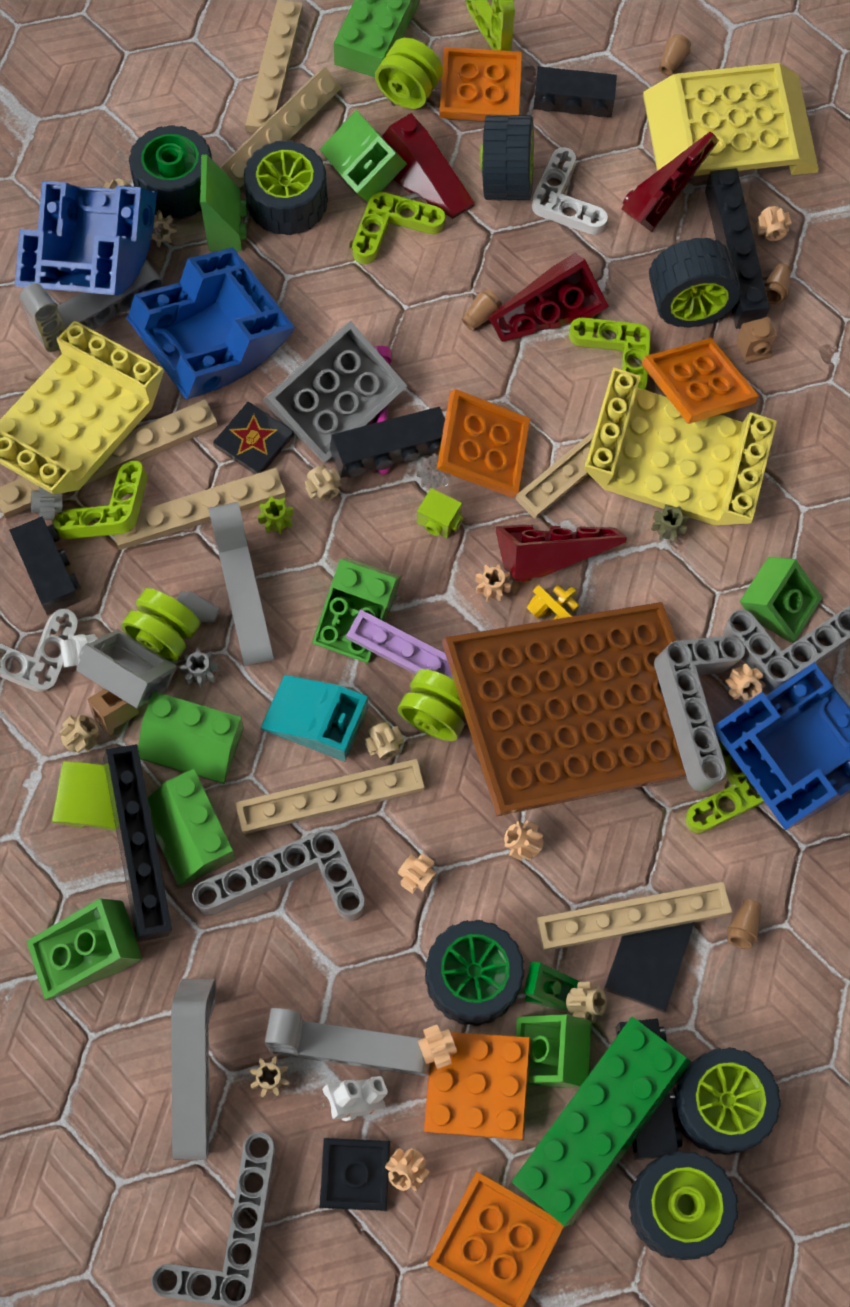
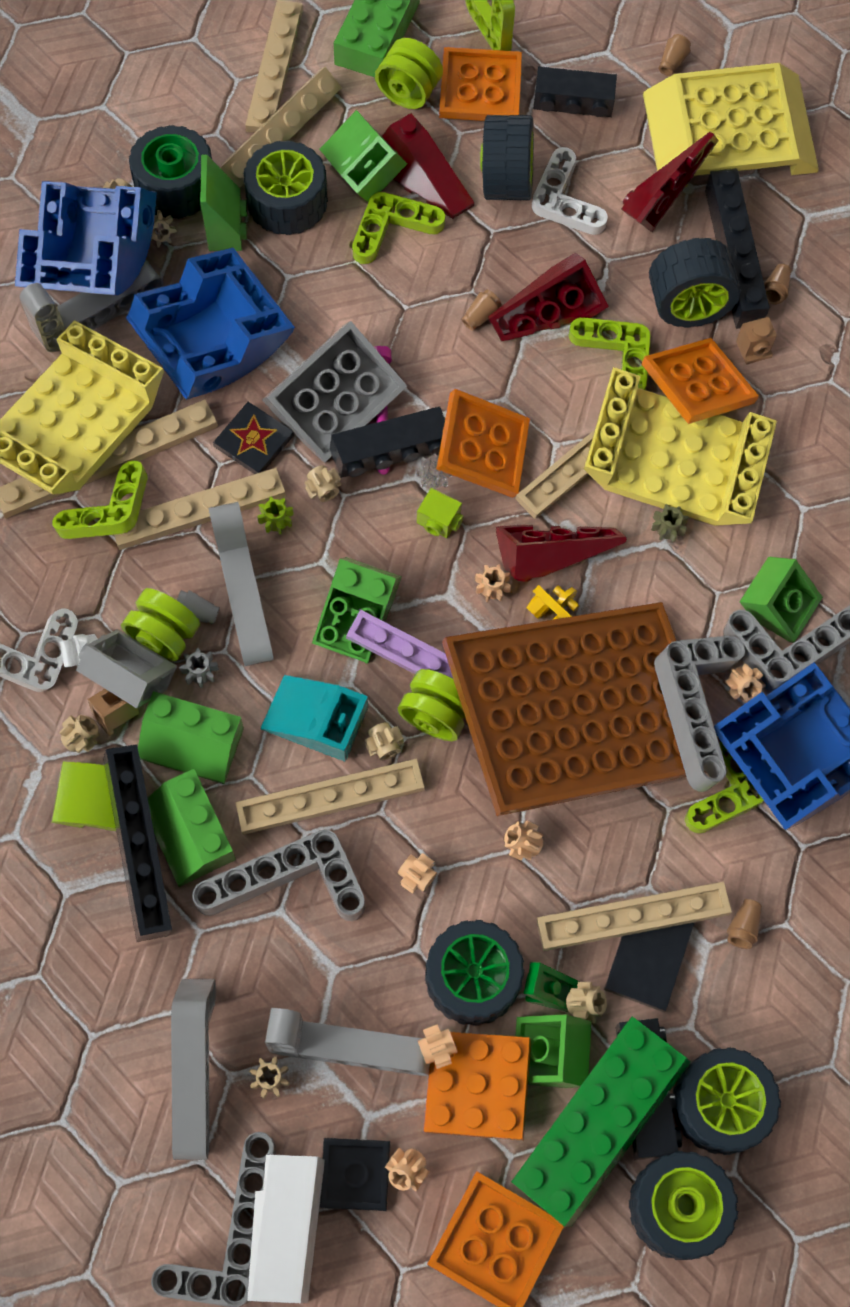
(45, 503): light grey gear -> none
(46, 565): black brick -> none
(84, 948): bright green slope -> none
(285, 1229): none -> white slope
(356, 1098): white hips -> none
(773, 223): light nougat gear -> none

